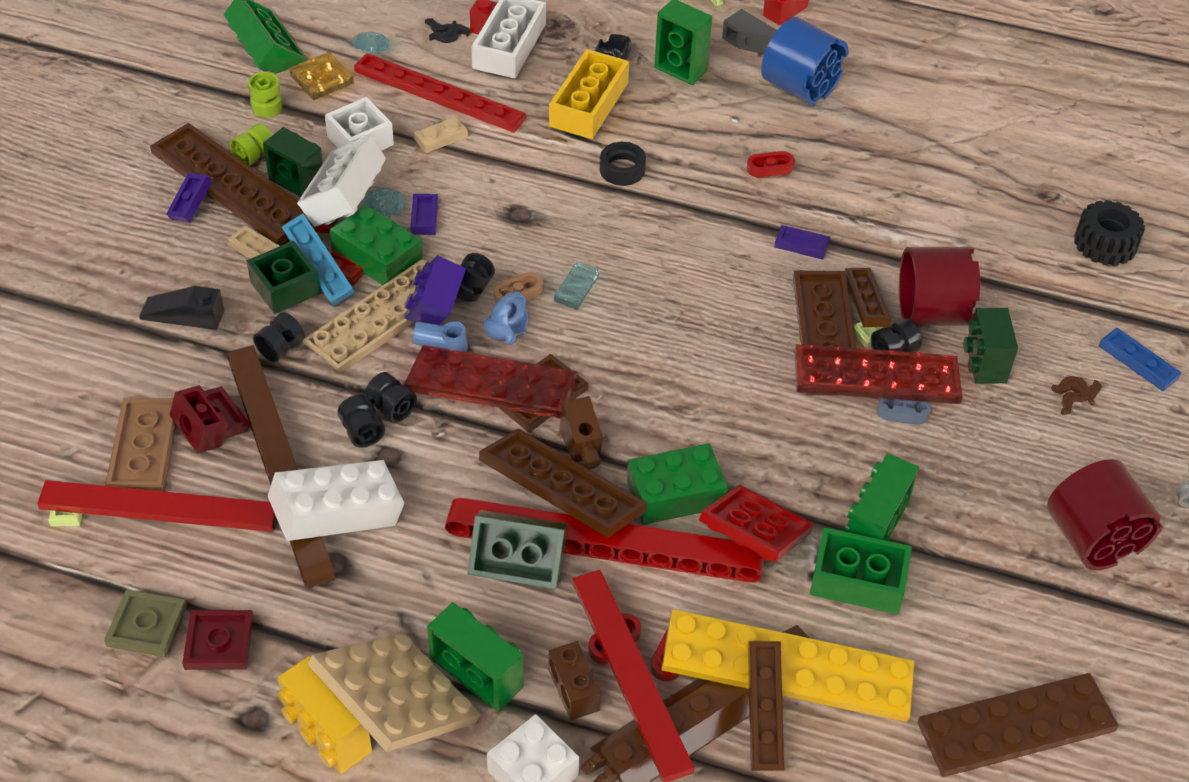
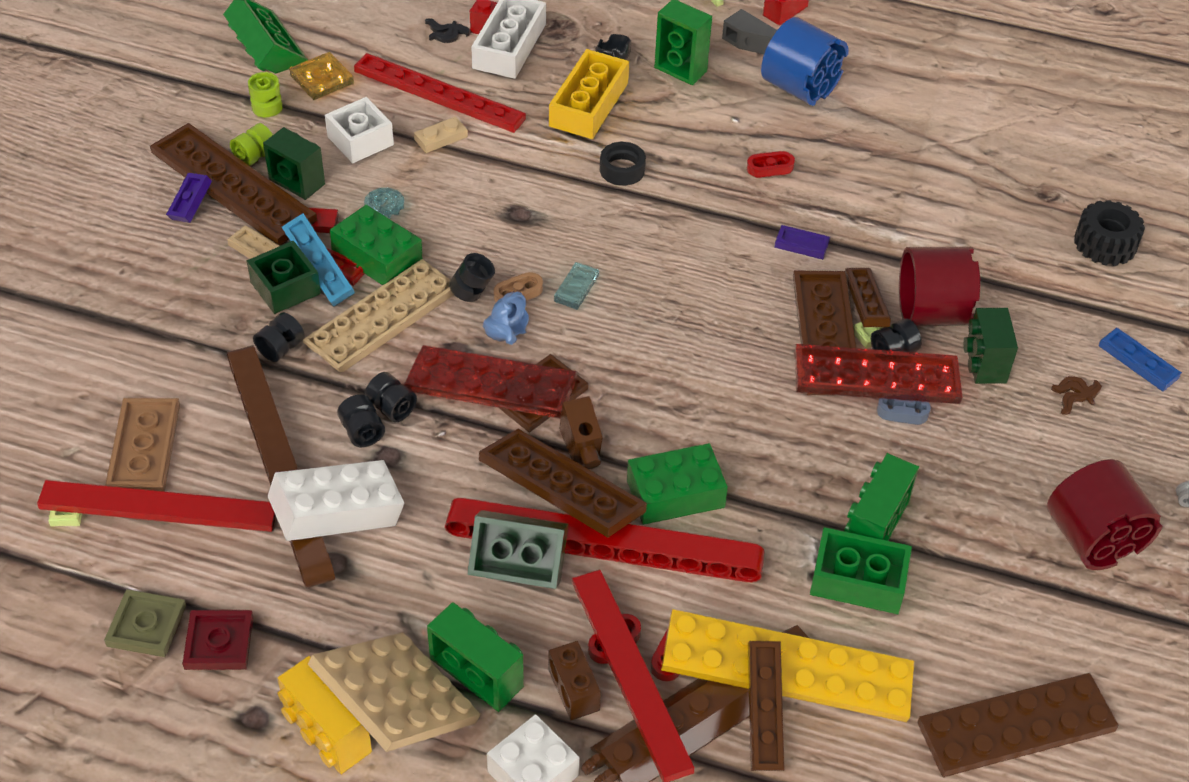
(187, 307): black slope -> none
(207, 417): dark red brick -> none
(342, 181): white brick -> none
(371, 42): clear light blue gear -> none
(424, 214): dark purple tile -> none
(434, 291): dark purple brick -> none
(447, 336): medium blue piece -> none
(756, 523): red plate -> none

